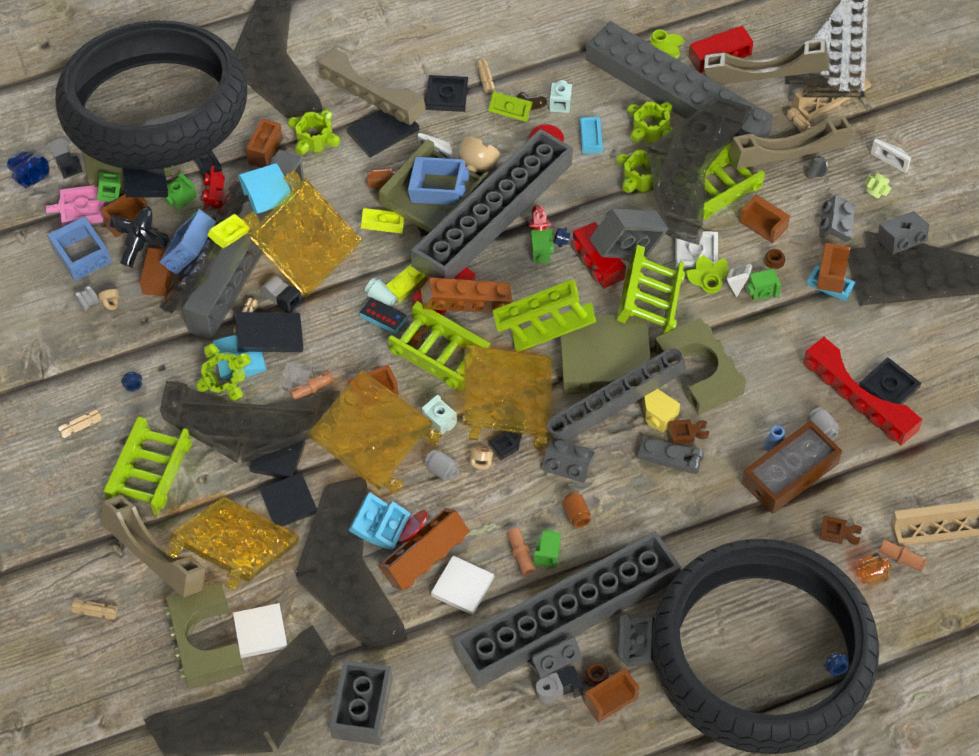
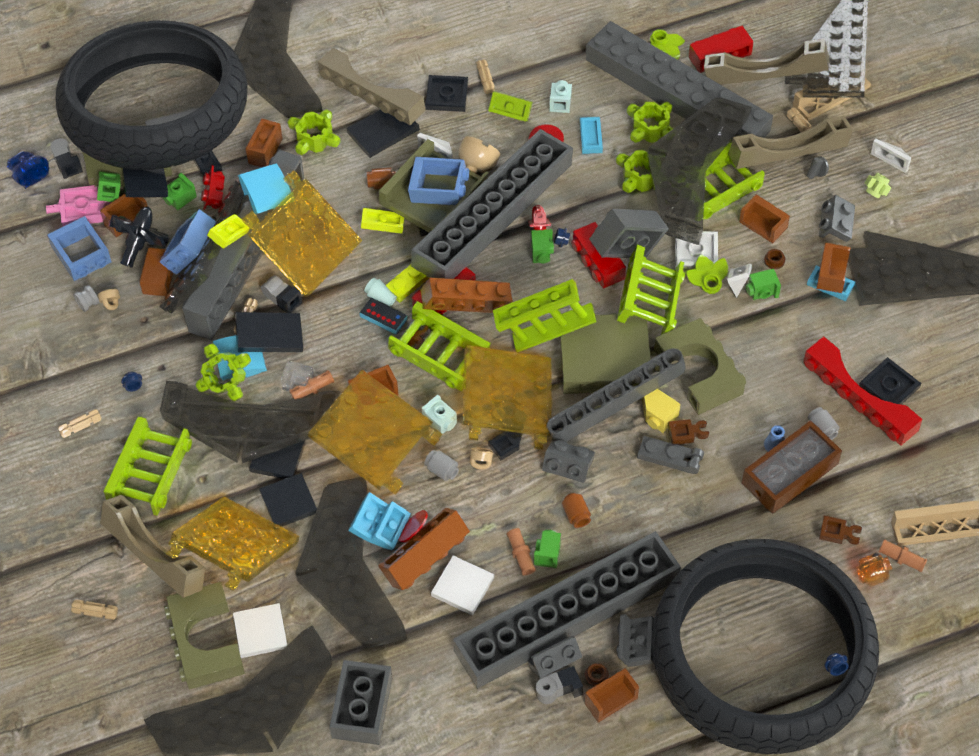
(538, 101): dark brown arm -> none
(903, 232): dark grey brick -> none

